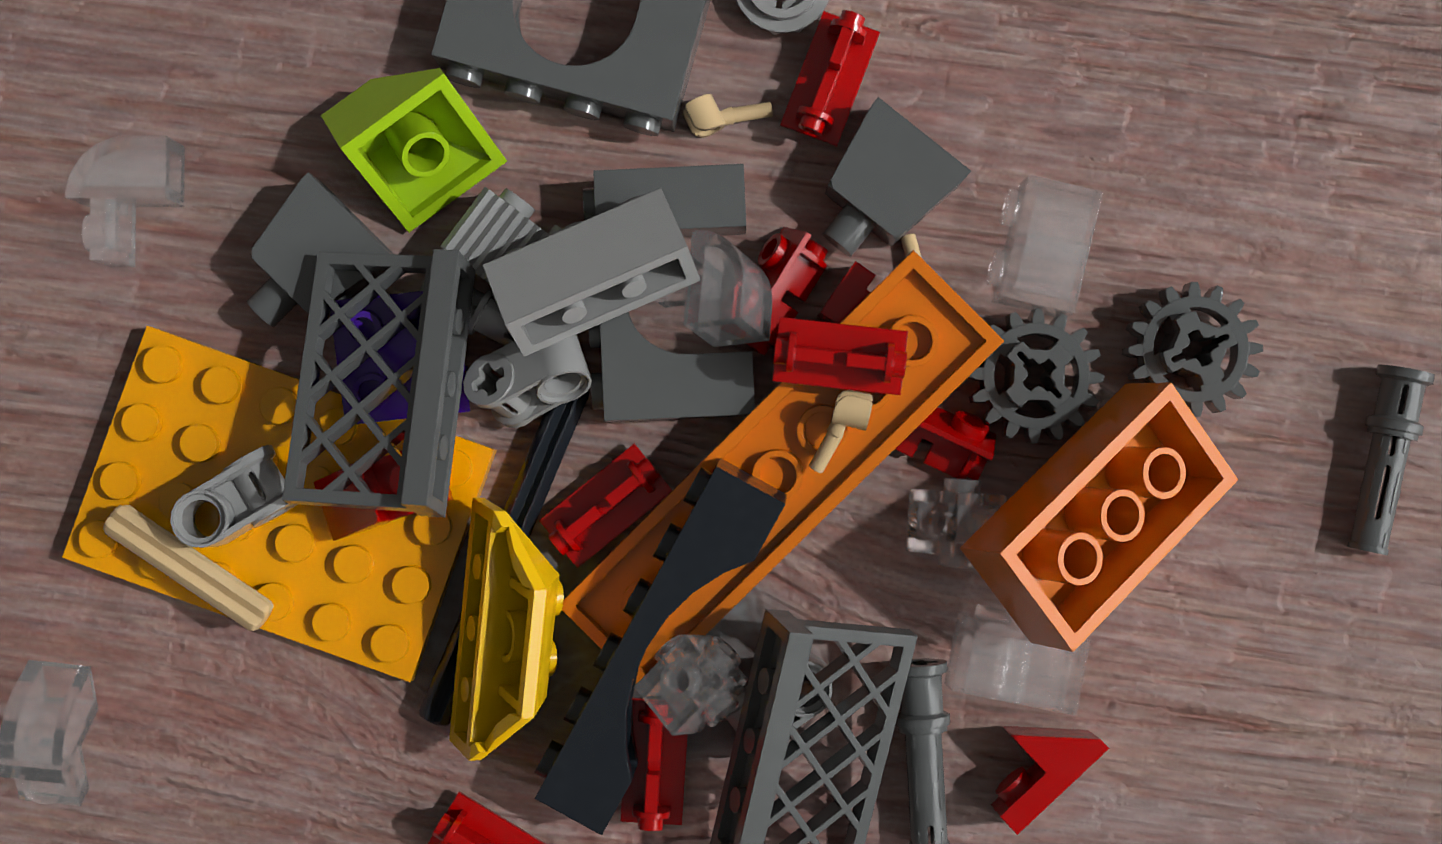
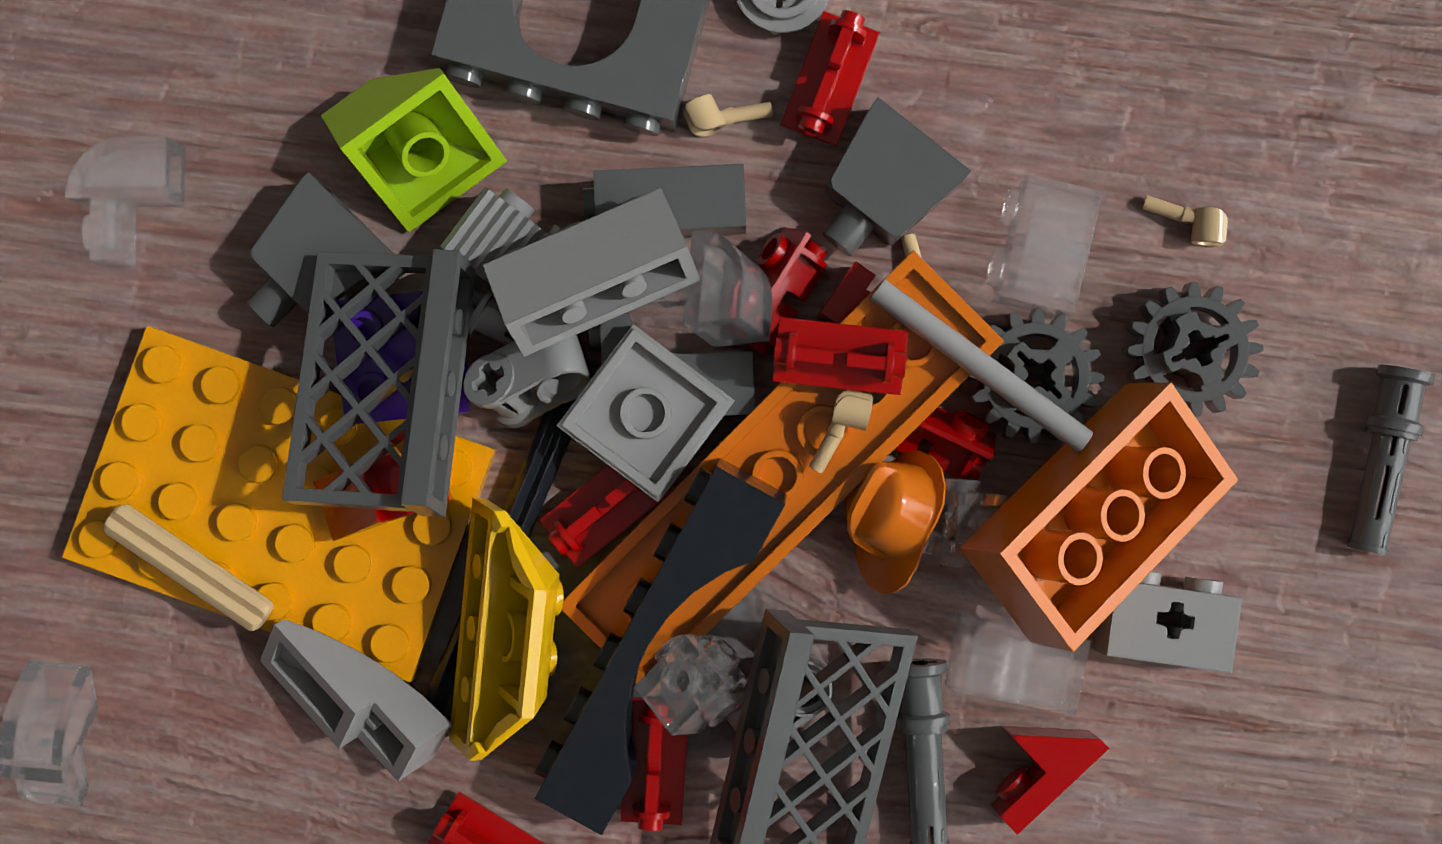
(244, 494): light grey piece -> none
(355, 698): none -> light grey slope
(645, 413): none -> light grey tile
(893, 518): none -> orange piece
(981, 366): none -> light grey bar
(1199, 640): none -> light grey brick
(1208, 223): none -> tan hand

